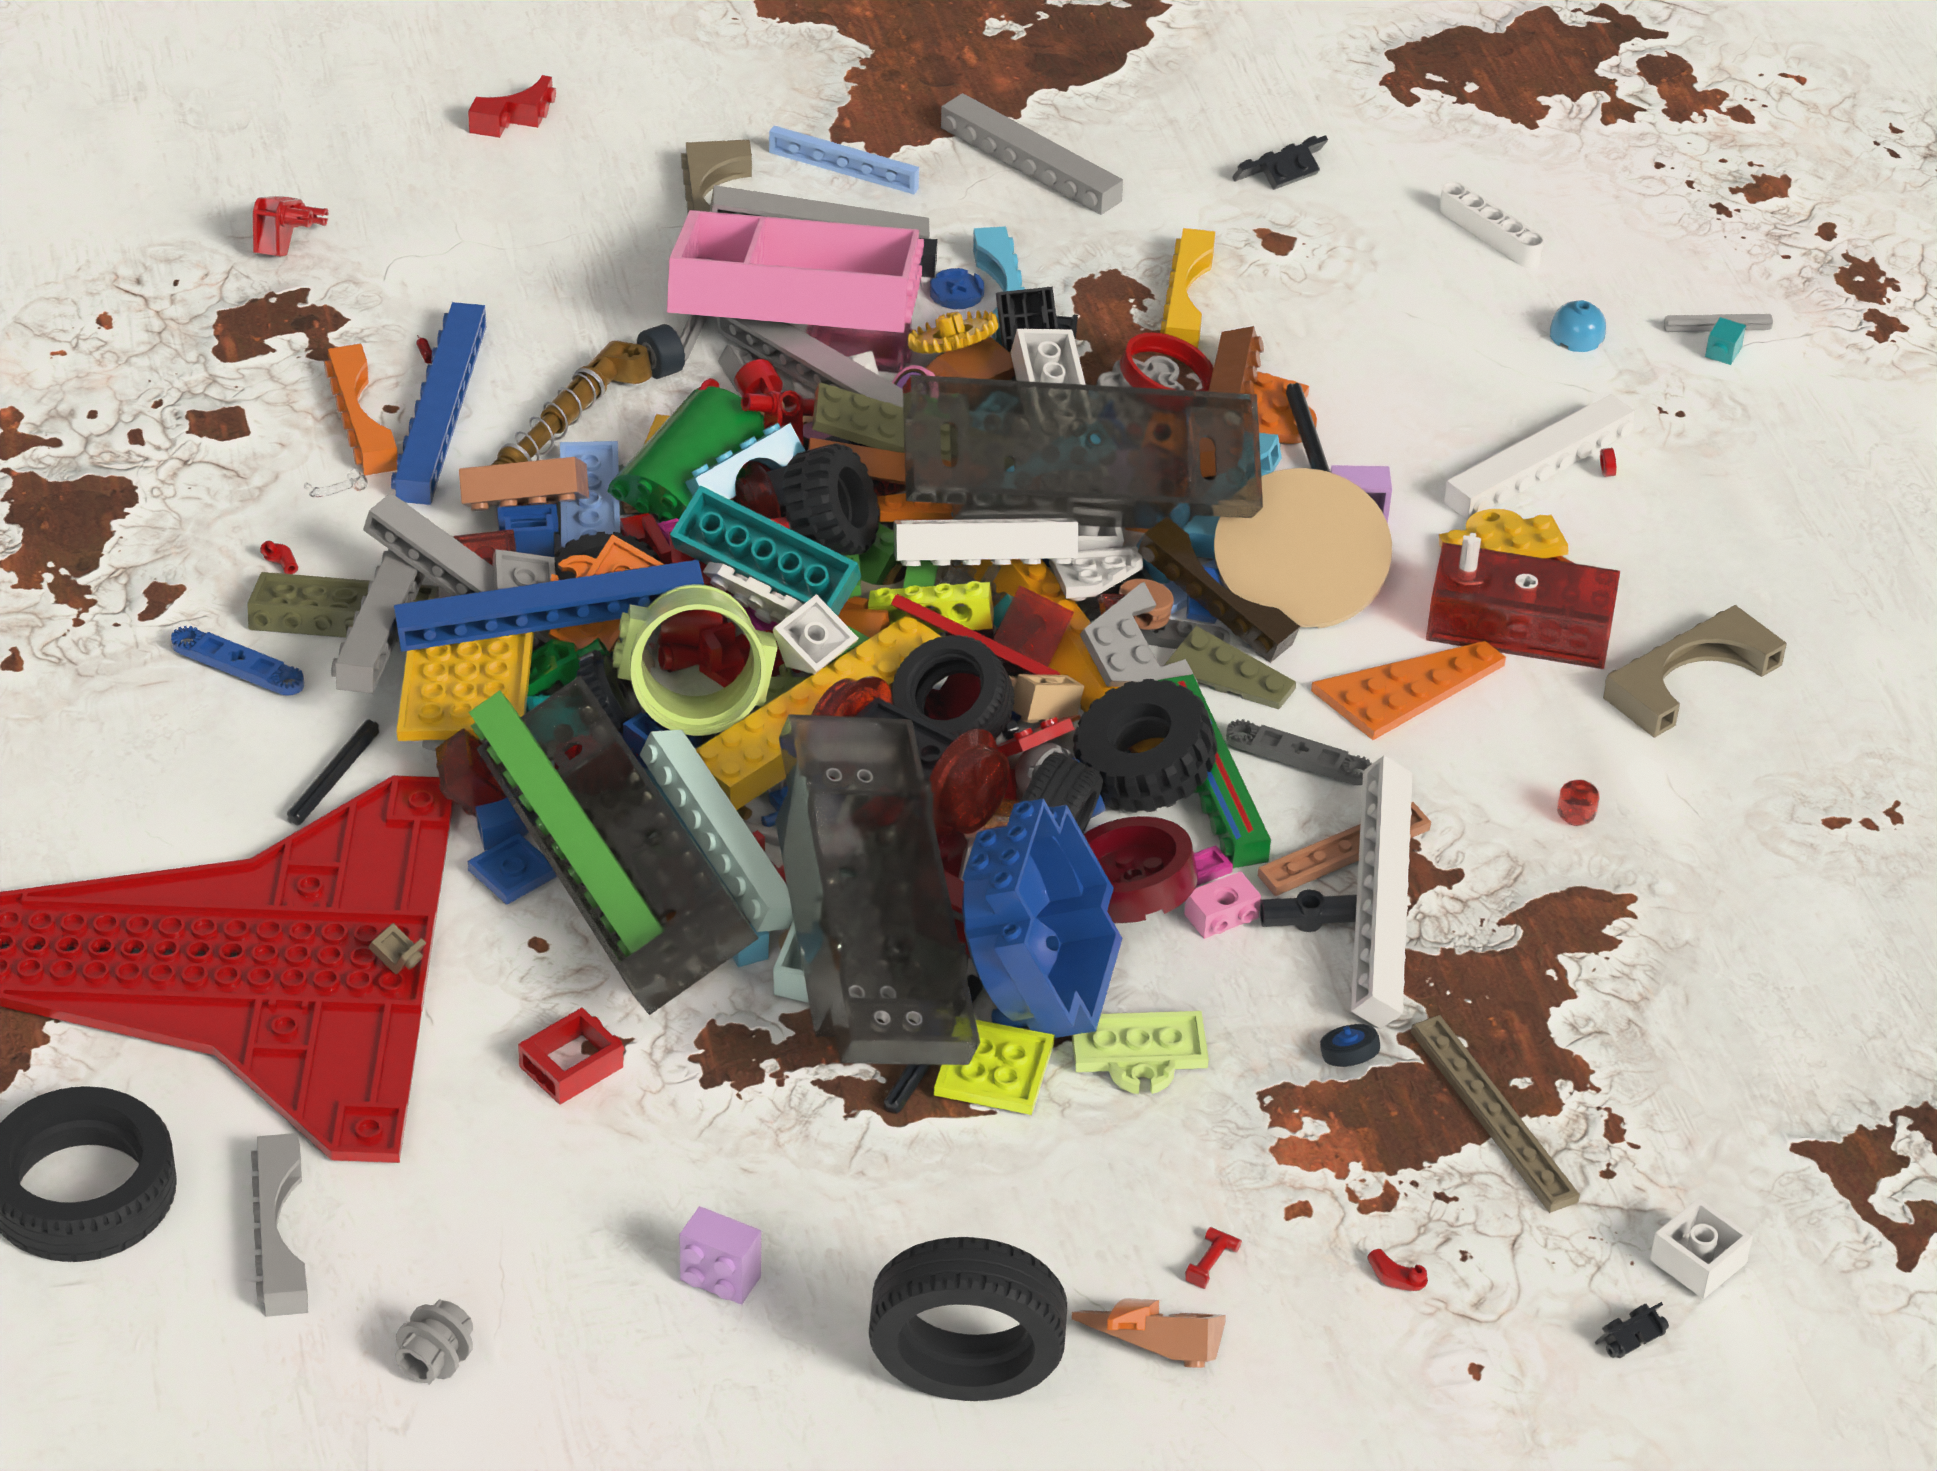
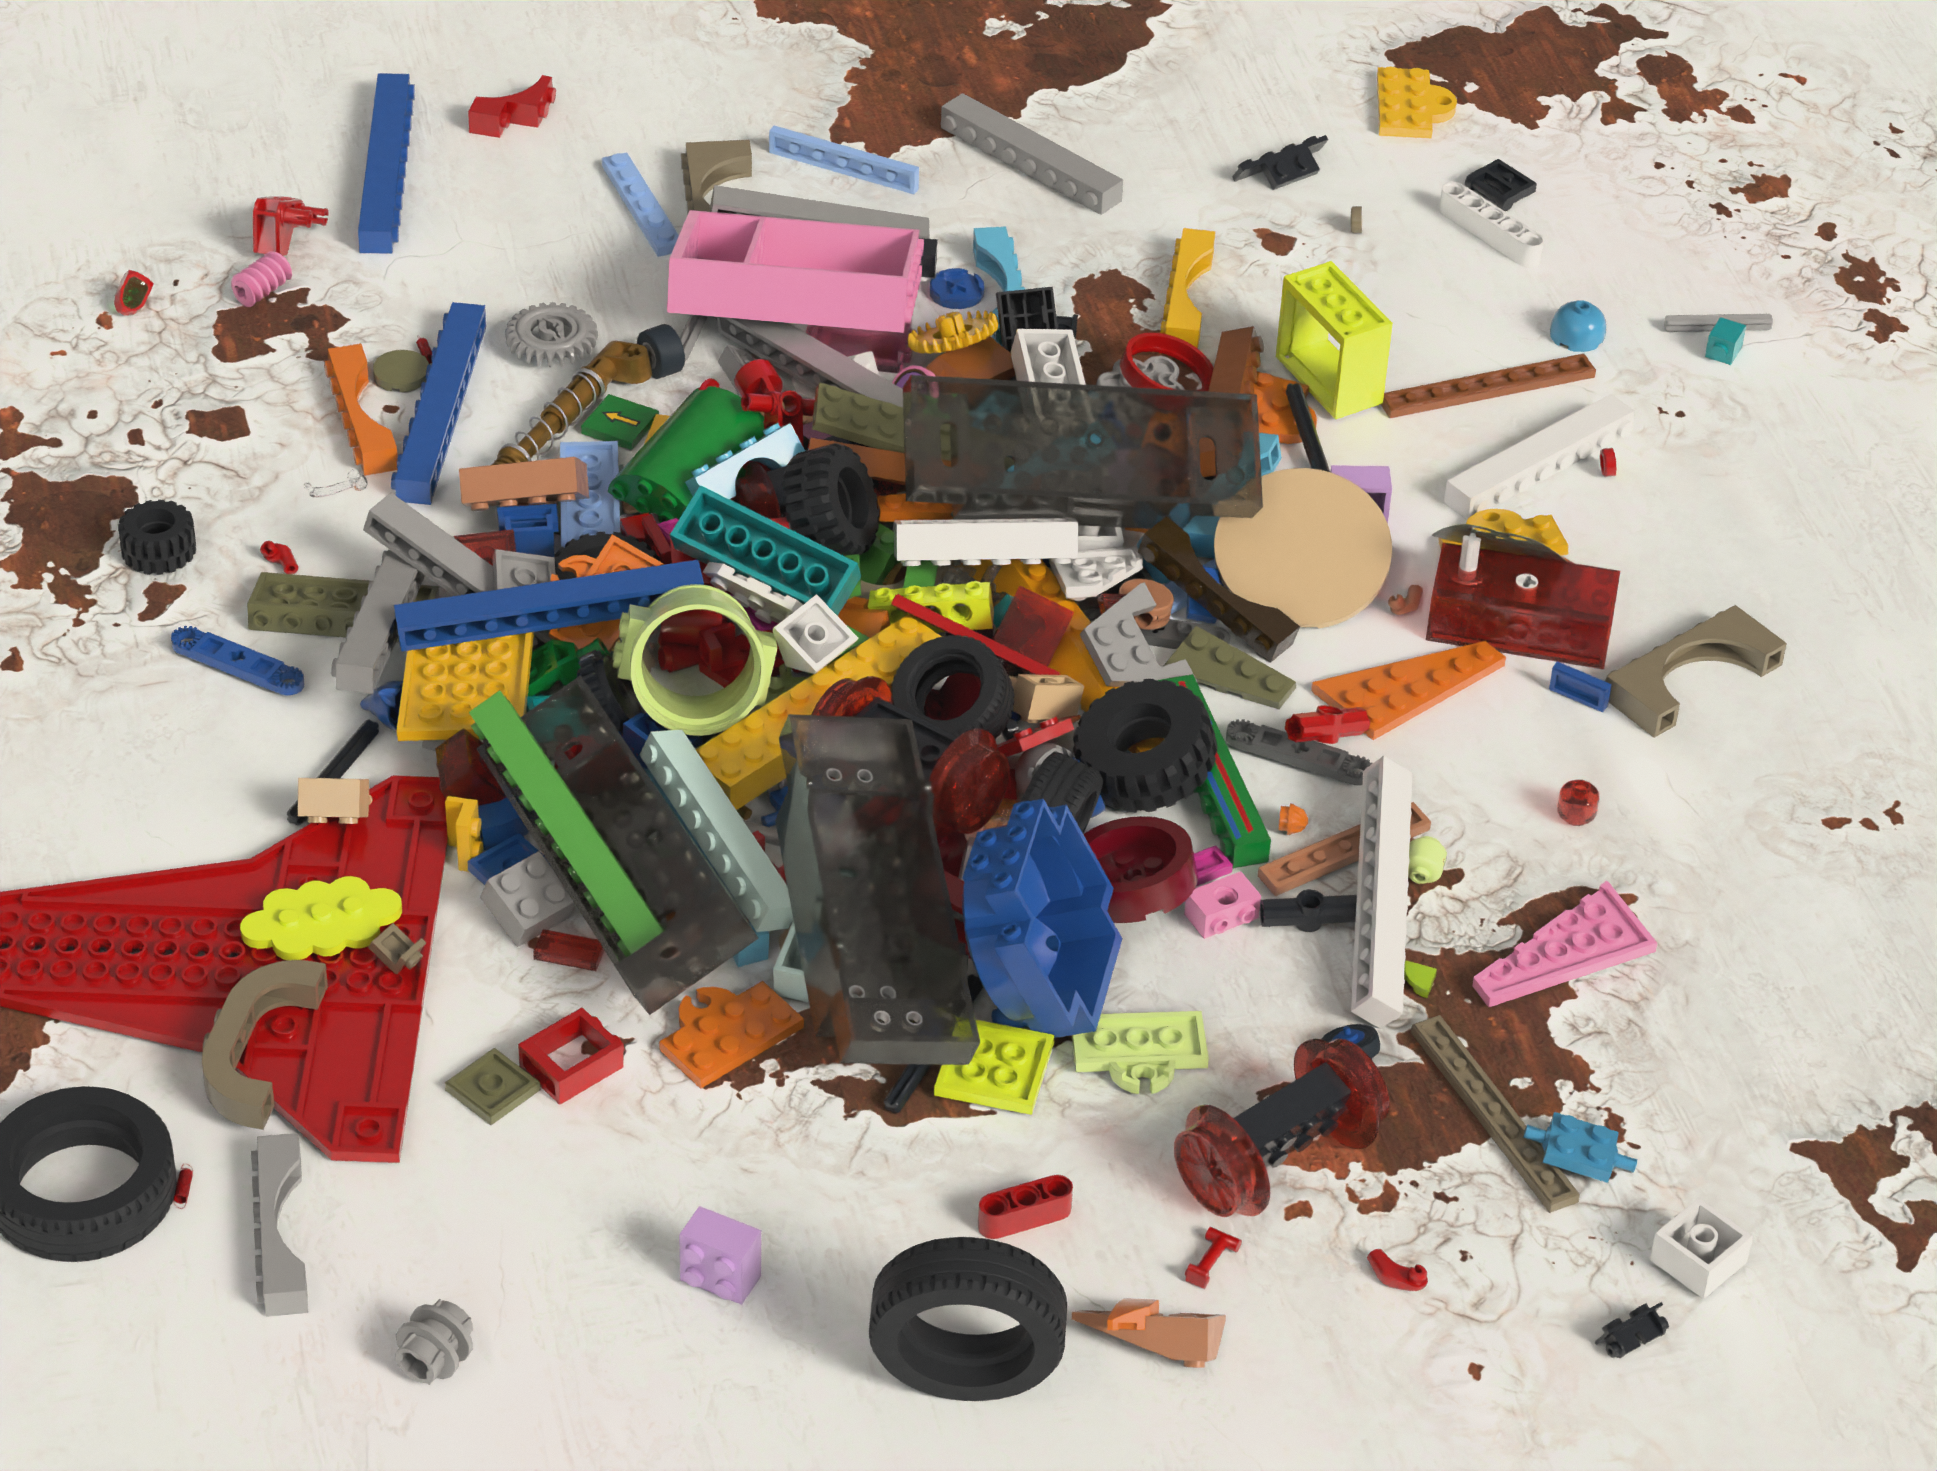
(132, 293): none -> rock
(157, 537): none -> black tyre
(183, 1186): none -> red piece
(261, 278): none -> bright pink piece
(264, 989): none -> dark tan arch
(321, 918): none -> neon yellow plate
(333, 798): none -> tan brick
(385, 703): none -> blue hat
(386, 164): none -> blue brick
(400, 370): none -> olive tile
(463, 829): none -> yellow bracket
(492, 1086): none -> olive tile
(527, 899): none -> light grey brick
(551, 339): none -> light grey gear
(568, 950): none -> clear red tile
(619, 421): none -> green tile
(641, 203): none -> light blue plate
(727, 1030): none -> orange plate
(1025, 1206): none -> red beam
(1292, 819): none -> orange plate
(1327, 302): none -> neon yellow window
(1327, 724): none -> red piece
(1333, 1094): none -> clear red brick
(1356, 219): none -> dark tan tile
(1405, 605): none -> nougat arm
(1410, 103): none -> yellow plate
(1419, 977): none -> lime tile
(1426, 860): none -> yellowish green head
(1487, 385): none -> dark orange tile
(1491, 542): none -> sand green piece
(1503, 177): none -> black plate
(1572, 945): none -> bright pink wing
(1580, 686): none -> blue tile
(1580, 1147): none -> dark azure plate

